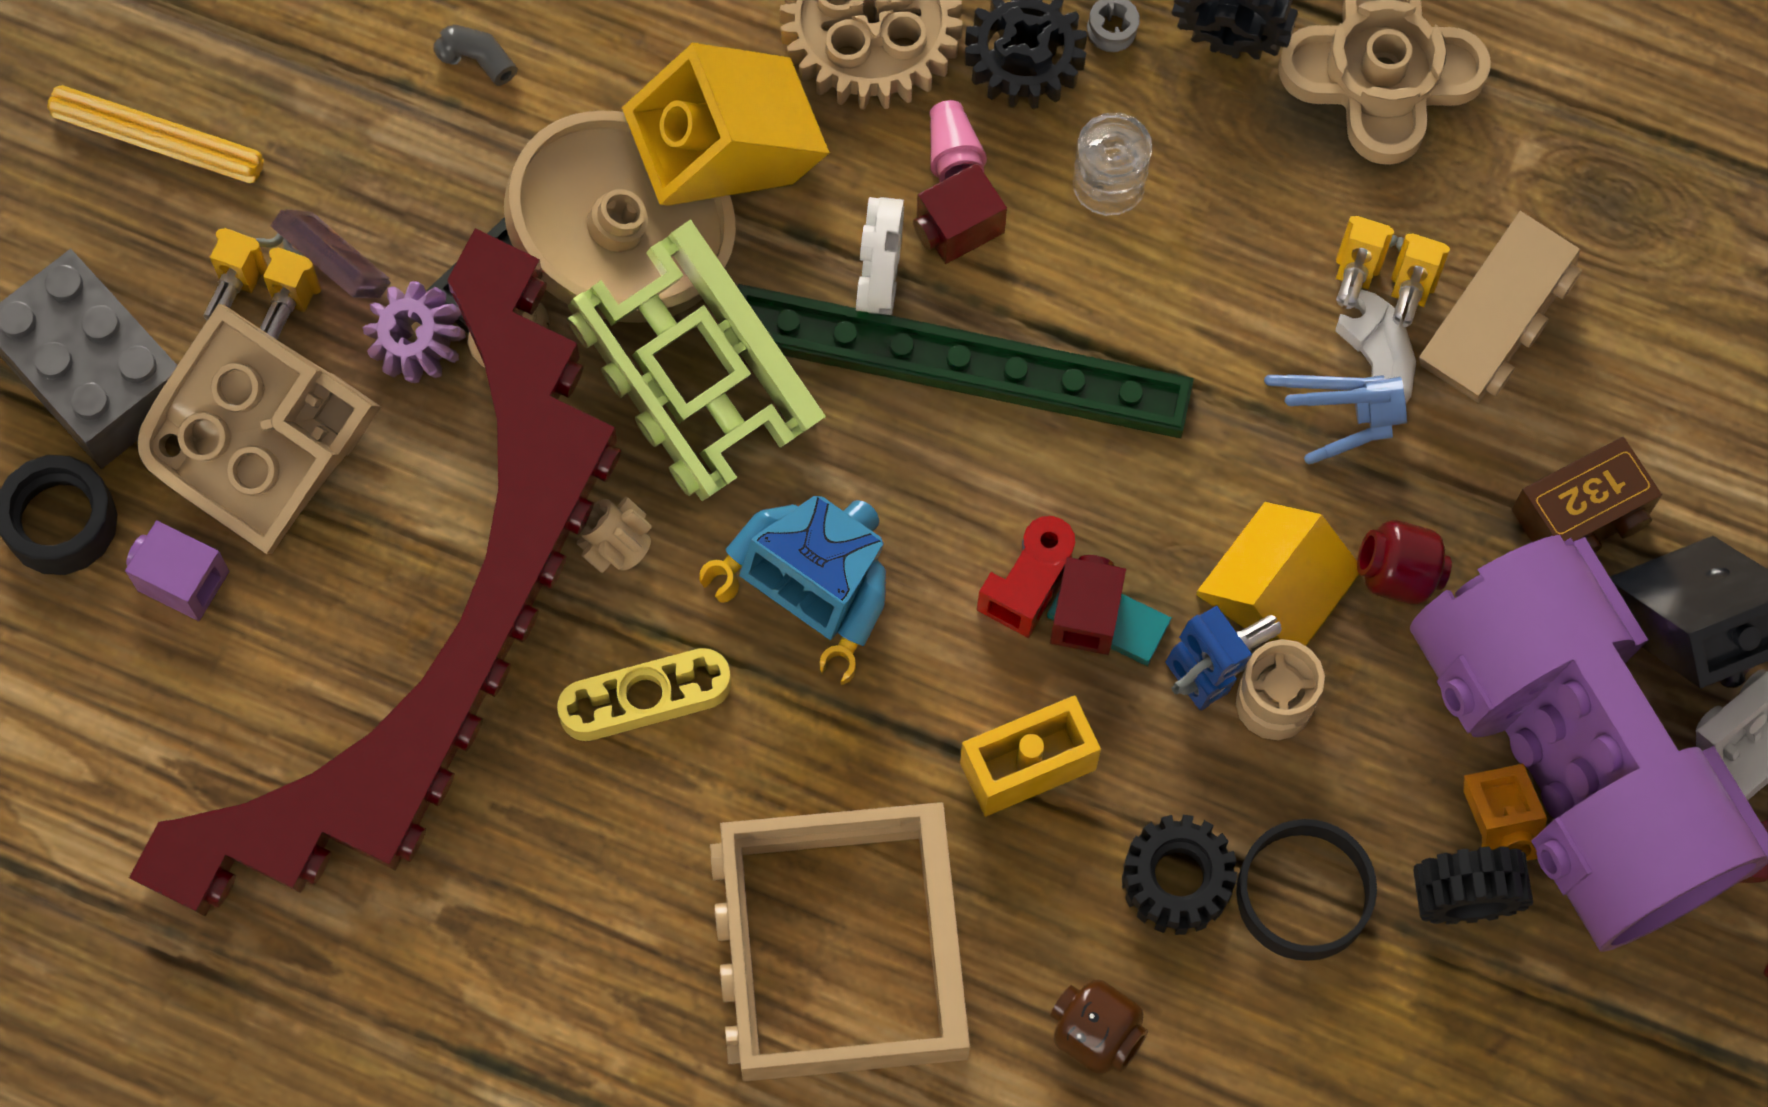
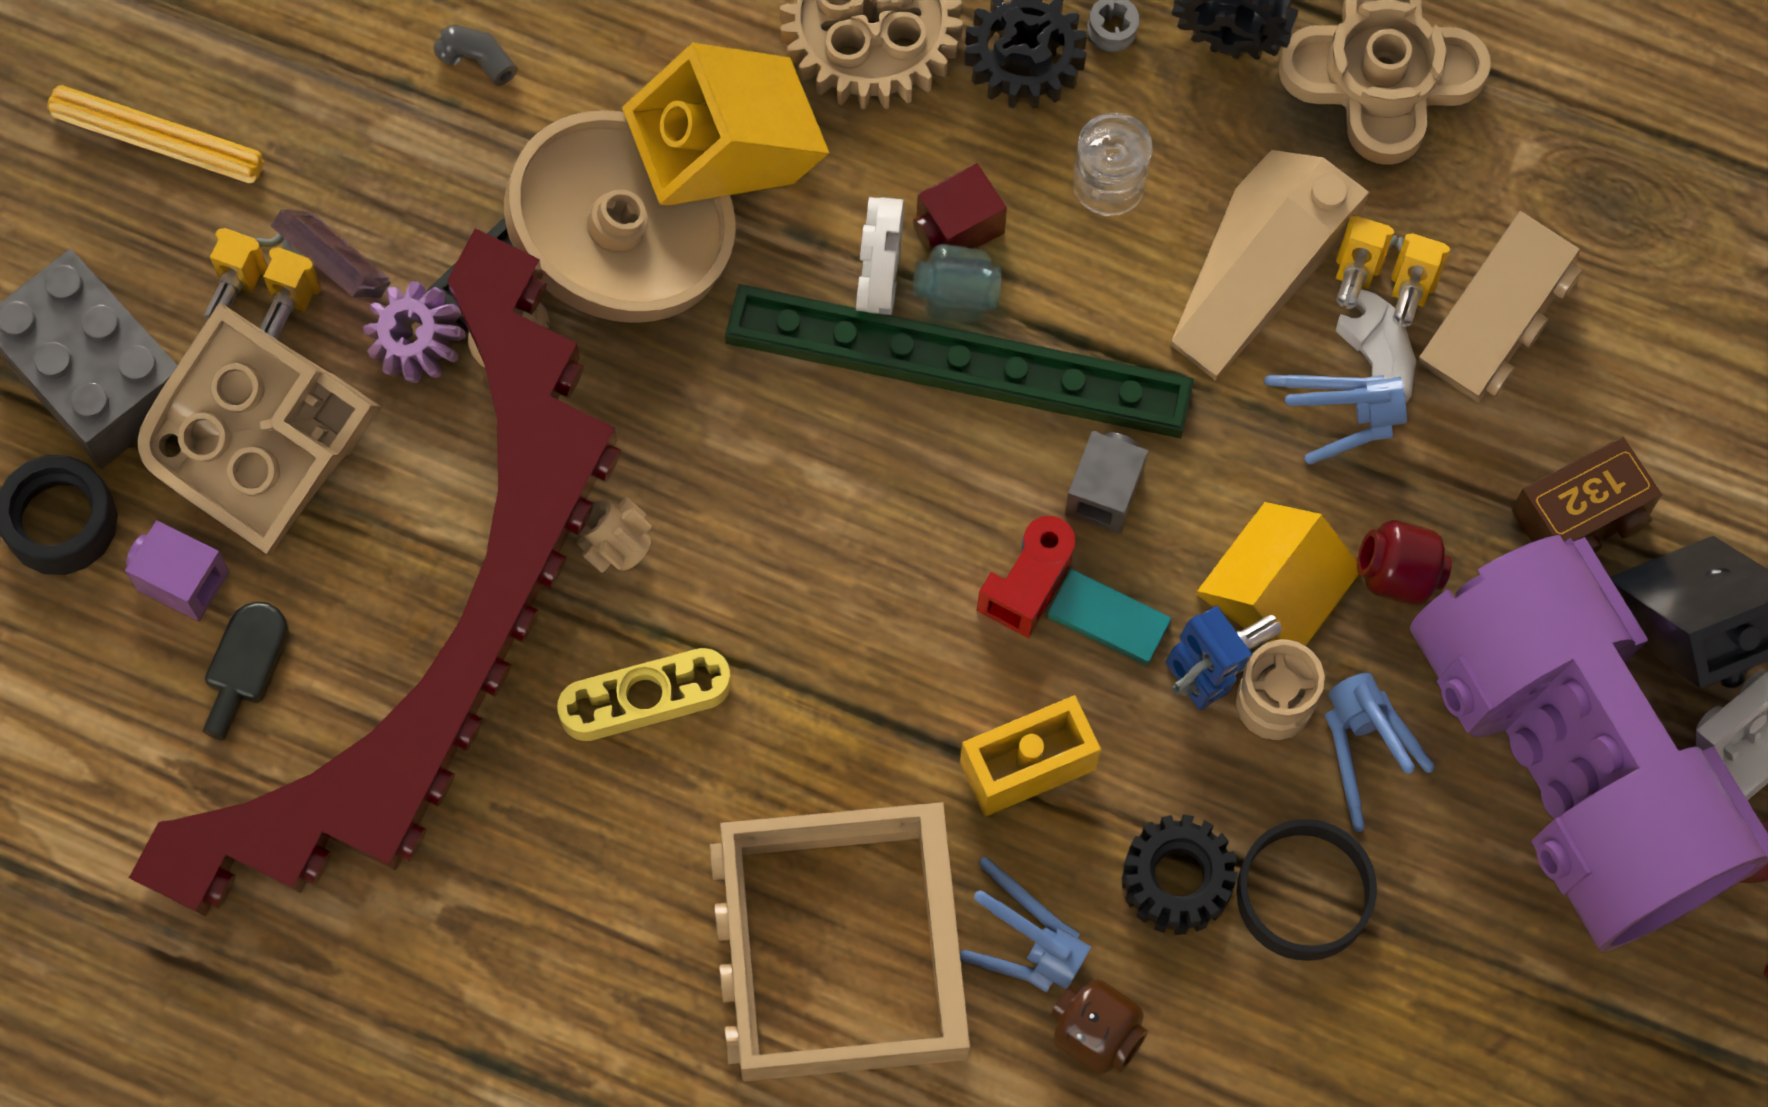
(244, 662): none -> pearl dark grey piece
(737, 334): yellowish green fence -> none
(815, 566): dark azure torso -> none
(953, 141): bright pink cone -> none
(957, 283): none -> clear light blue head
(1057, 946): none -> medium blue plant
(1088, 604): dark red brick -> none
(1106, 480): none -> flat silver brick
(1266, 248): none -> tan wedge
(1365, 709): none -> medium blue plant
(1473, 885): black tyre -> none
(1505, 808): light orange bracket -> none

